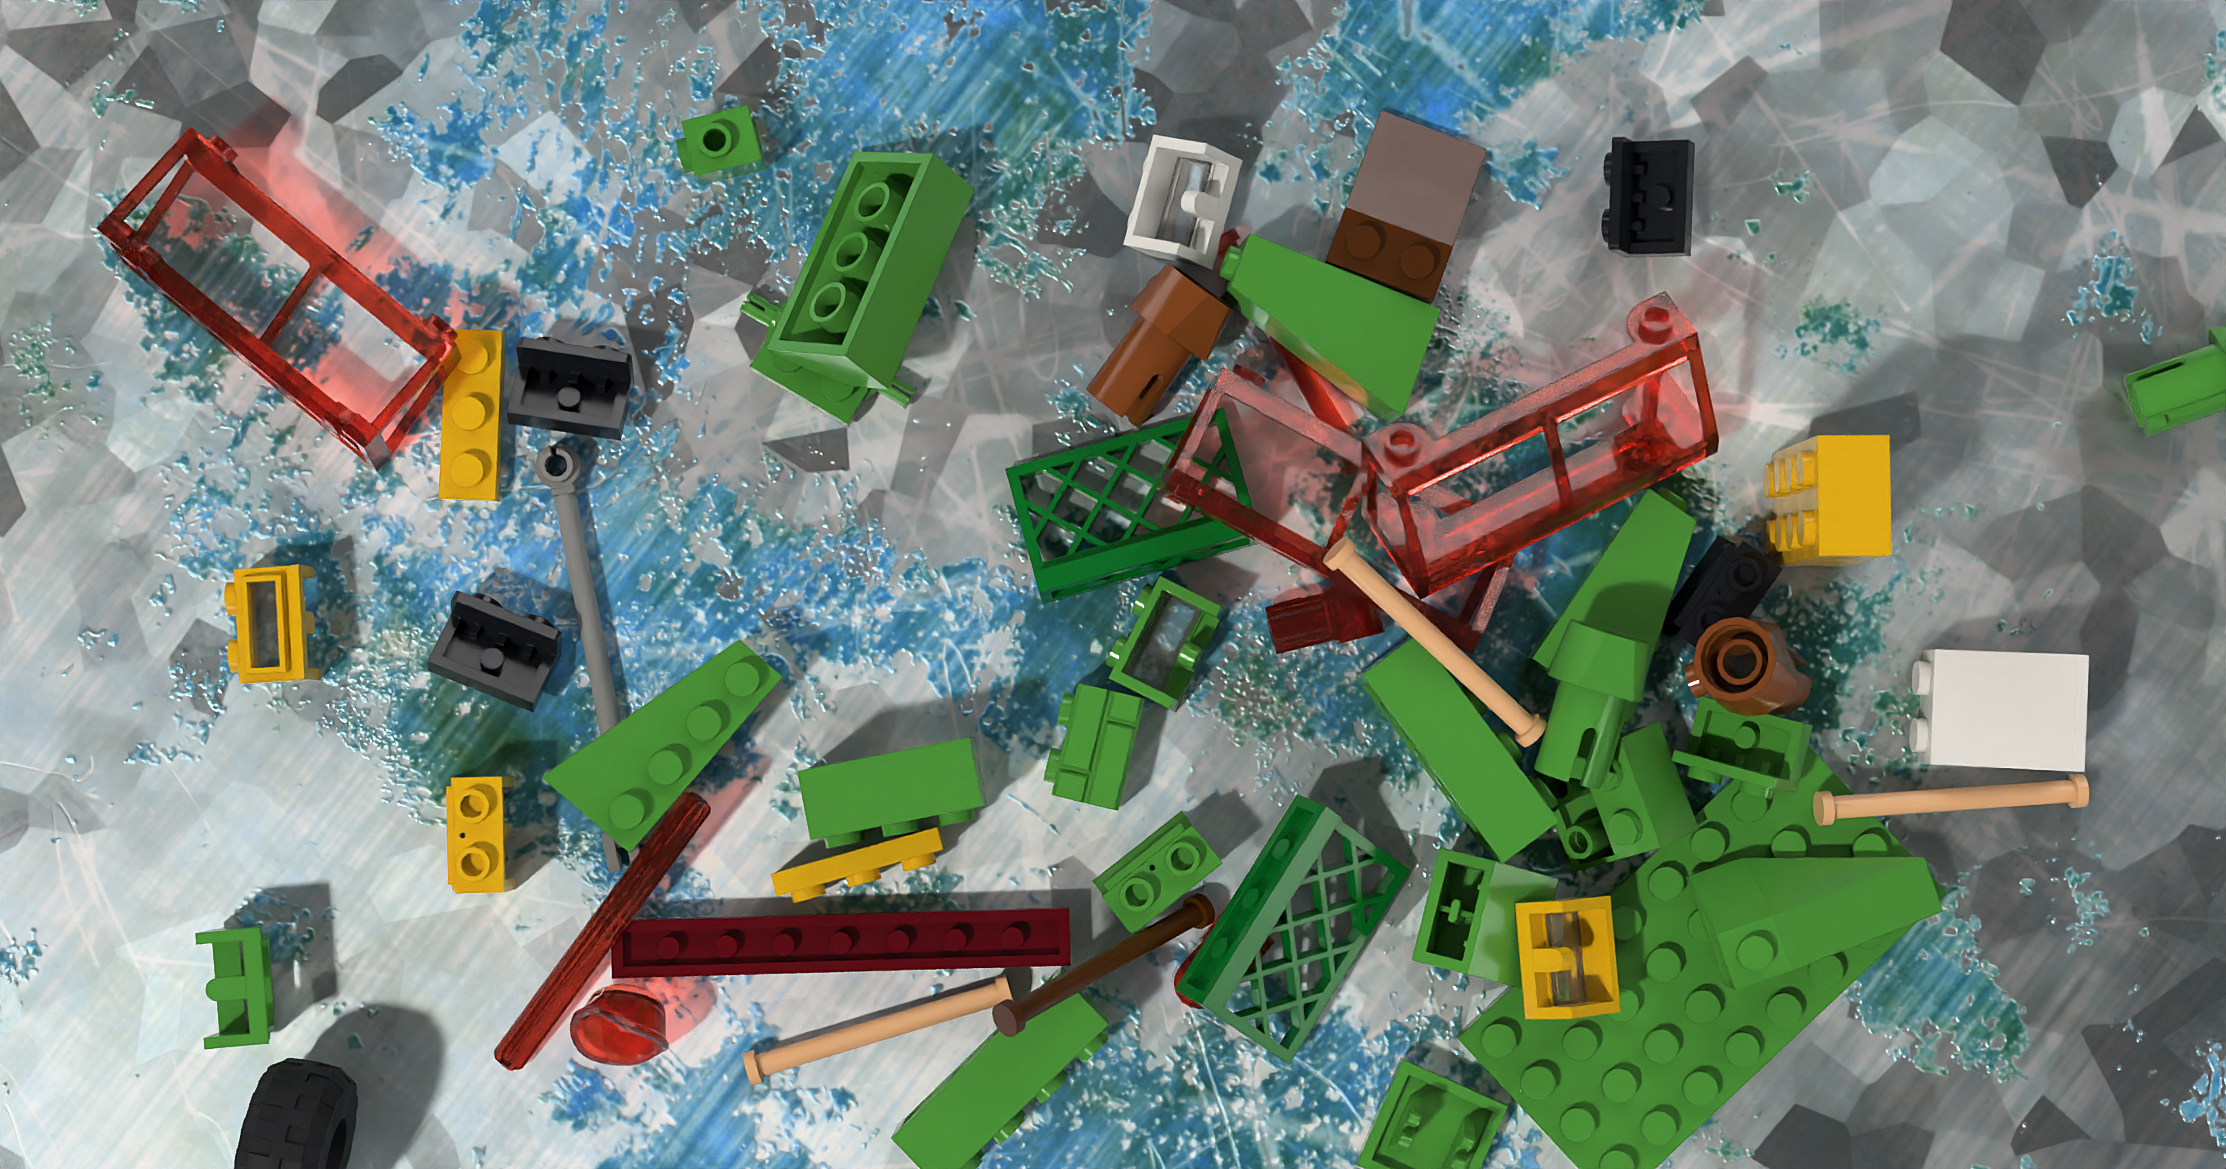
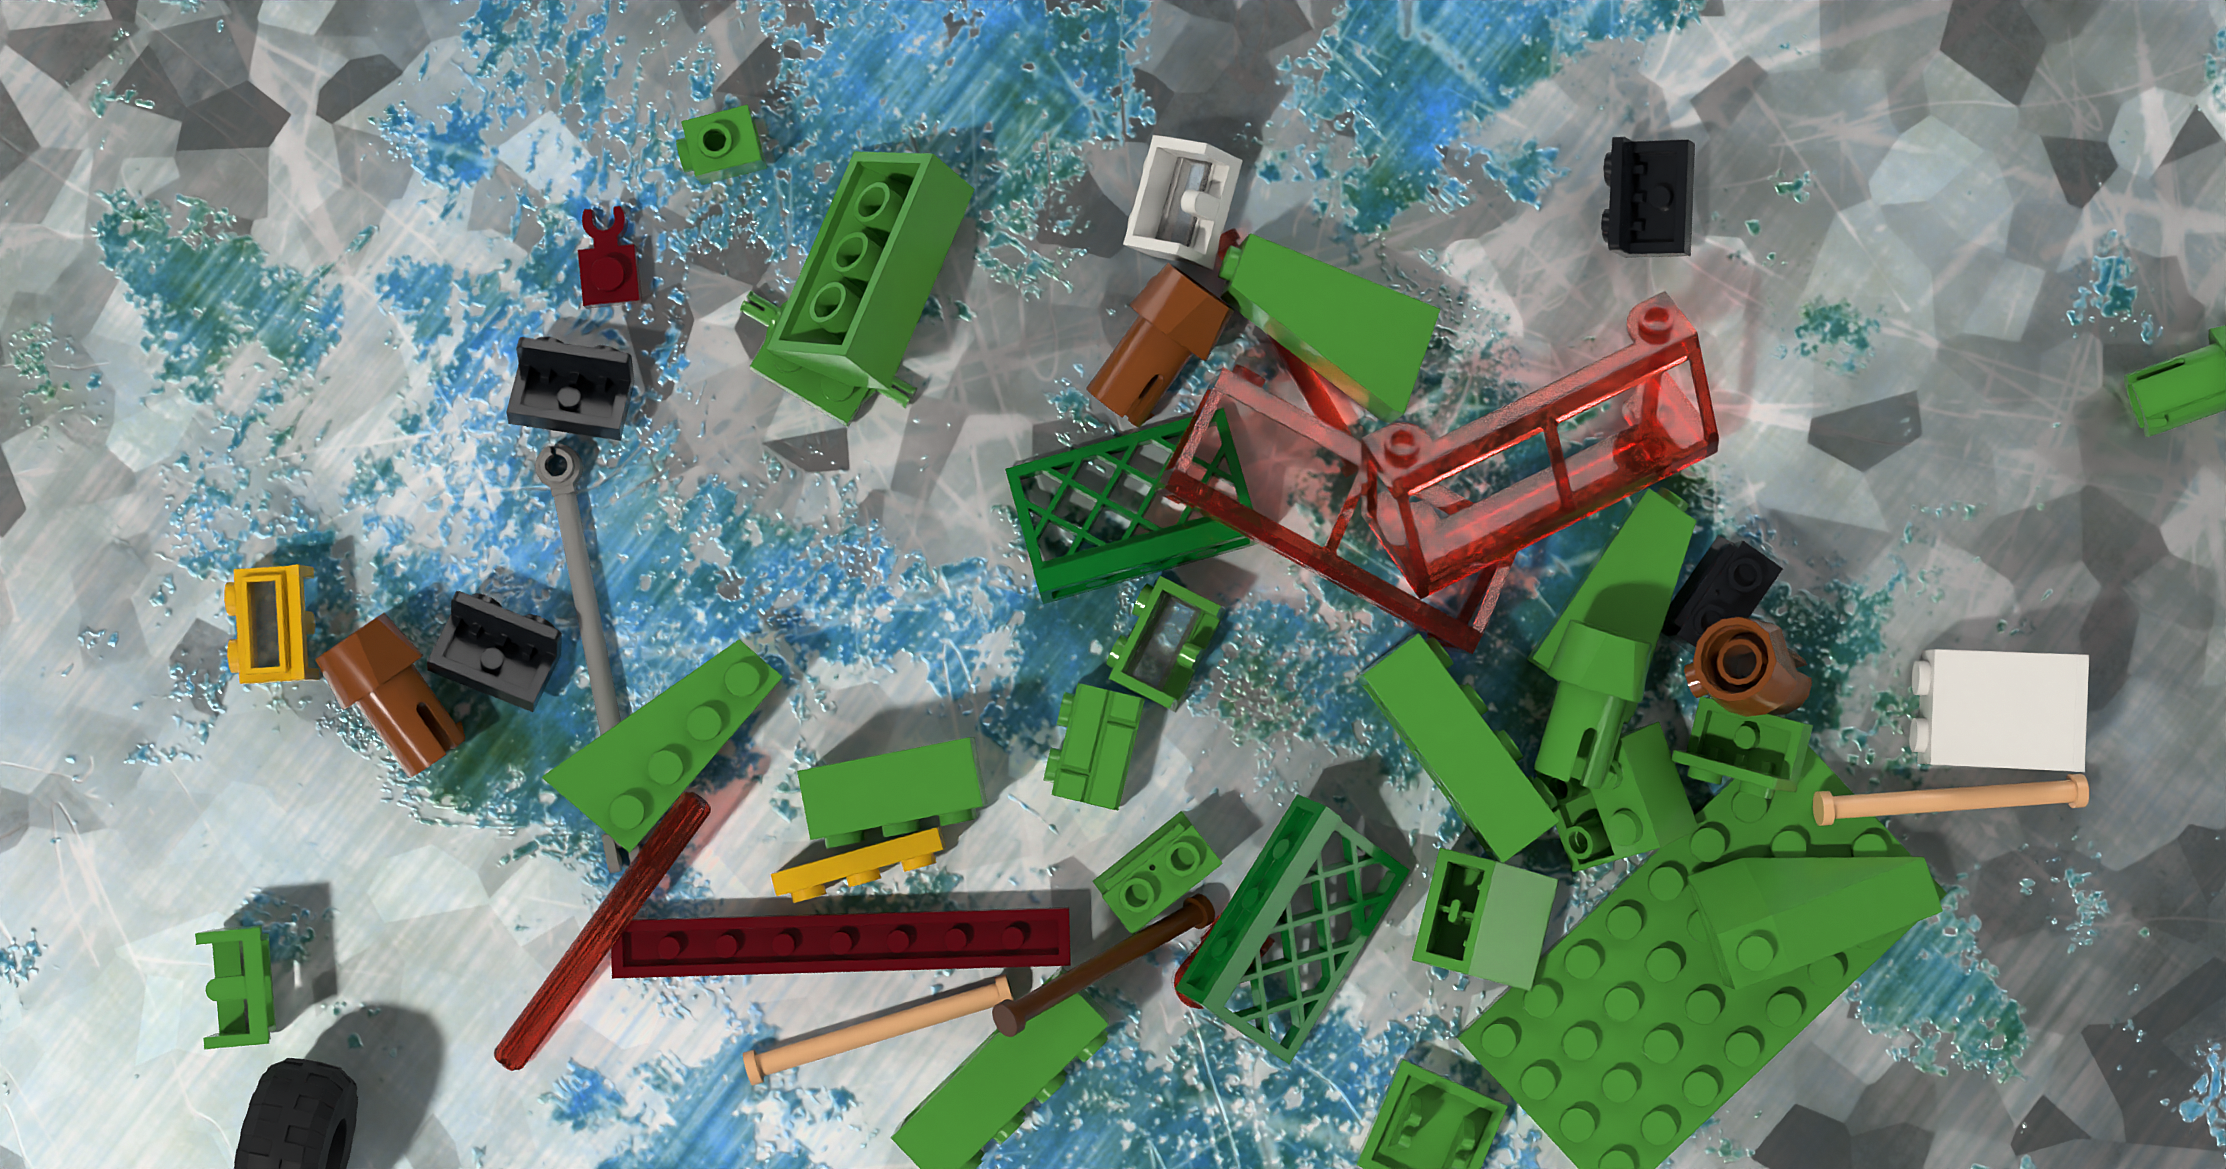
(214, 162): clear red windscreen -> none
(379, 676): none -> dark orange piece
(473, 419): yellow plate -> none
(477, 834): yellow window -> none
(609, 269): none -> dark red plate
(620, 1026): clear red helmet -> none
(1321, 619): clear red piece -> none
(1343, 557): light nougat bar -> none
(1406, 207): reddish brown slope -> none
(1567, 958): yellow window -> none
(1829, 501): yellow brick -> none

